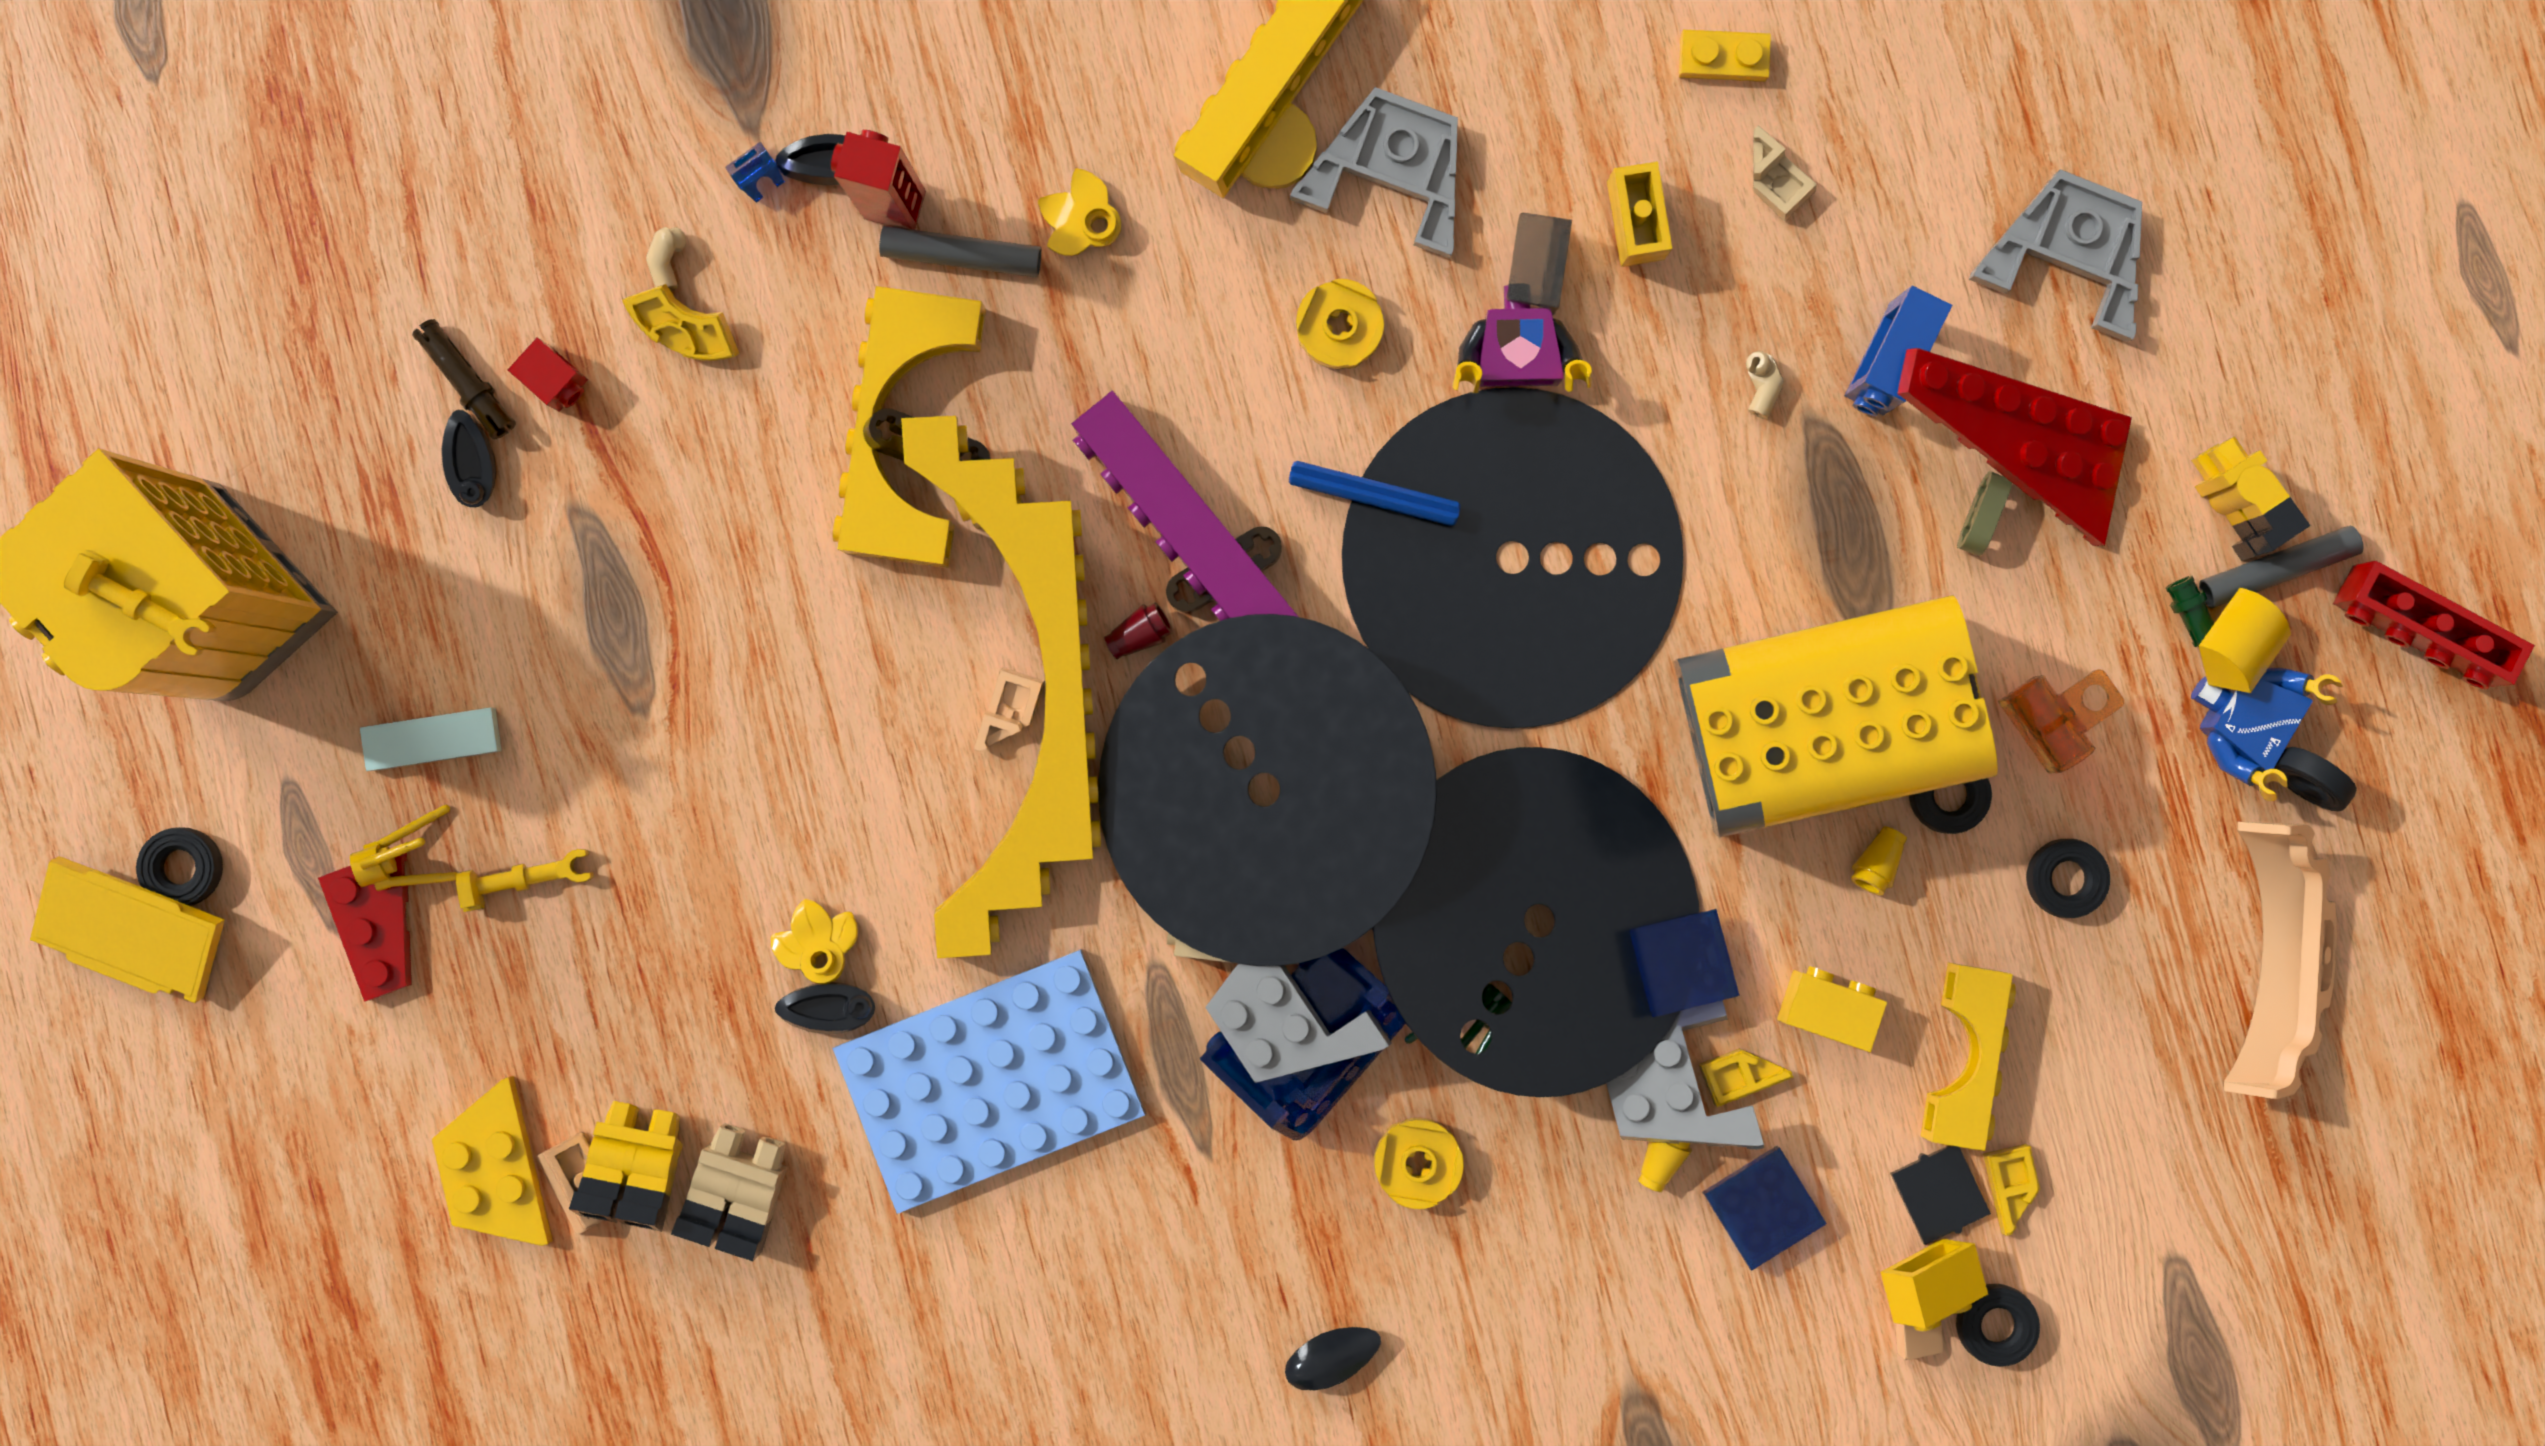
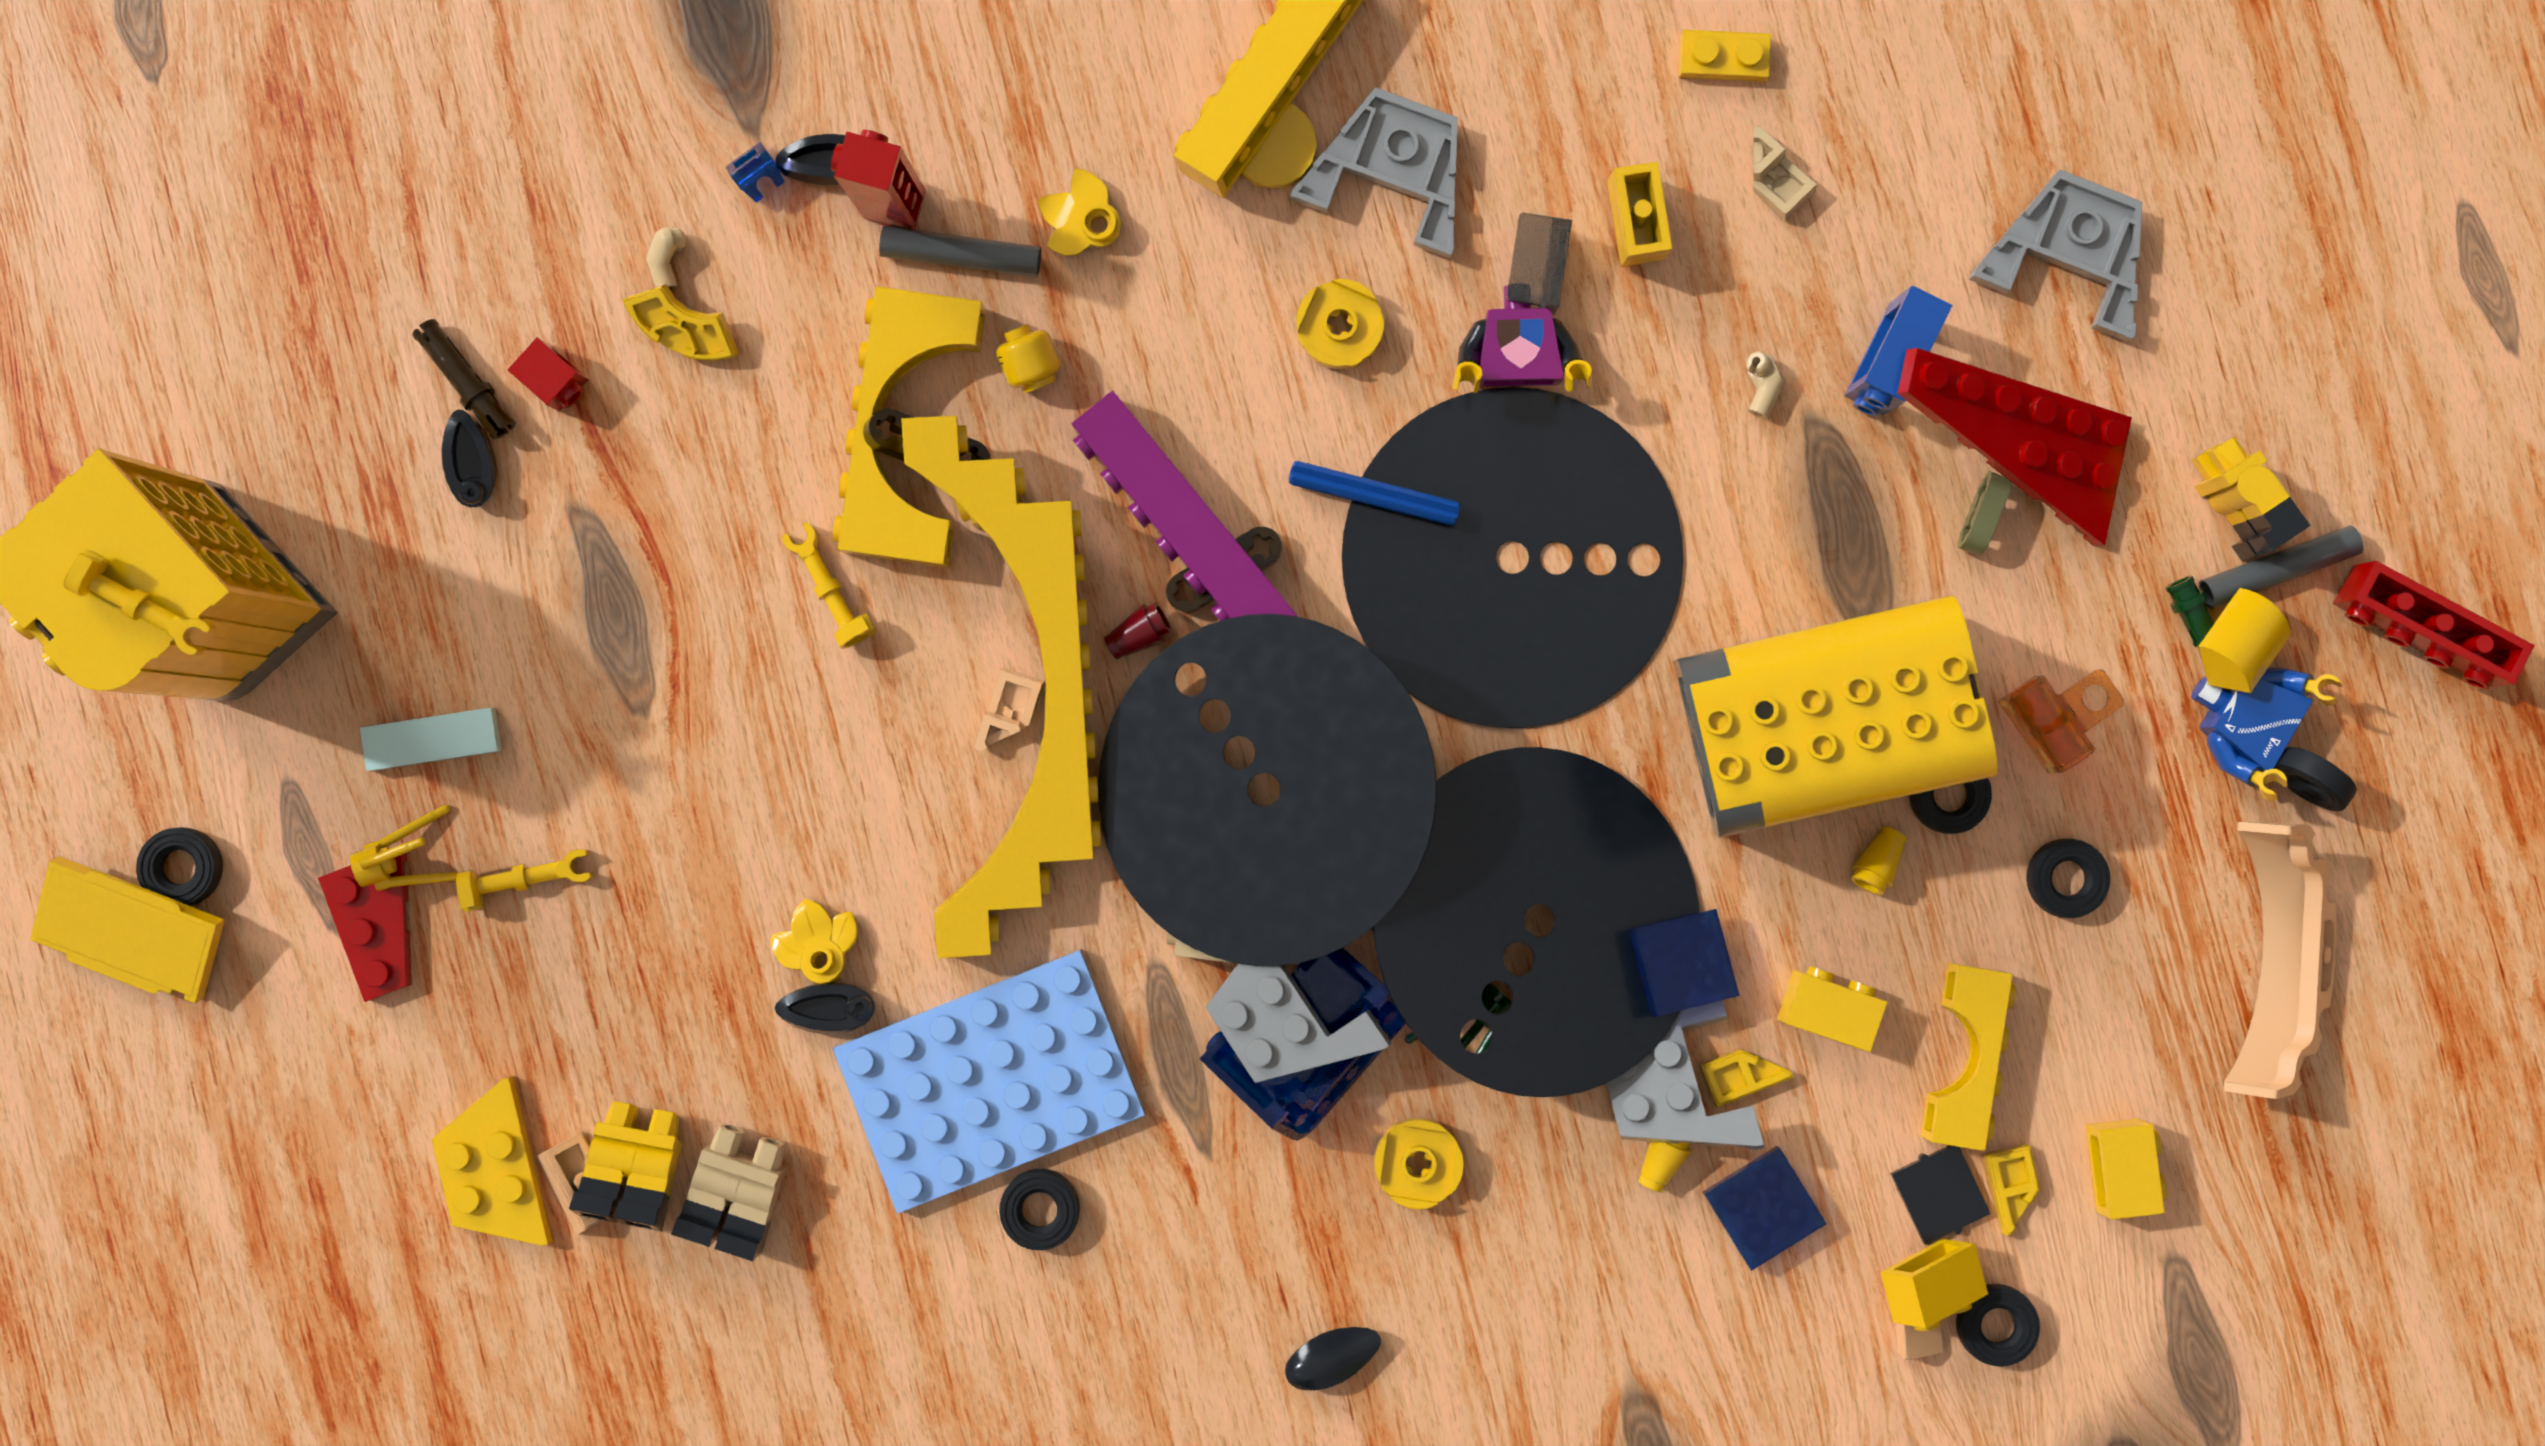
(851, 629): none -> yellow piece
(1028, 358): none -> yellow head
(1033, 1236): none -> black tyre
(2126, 1168): none -> yellow piece

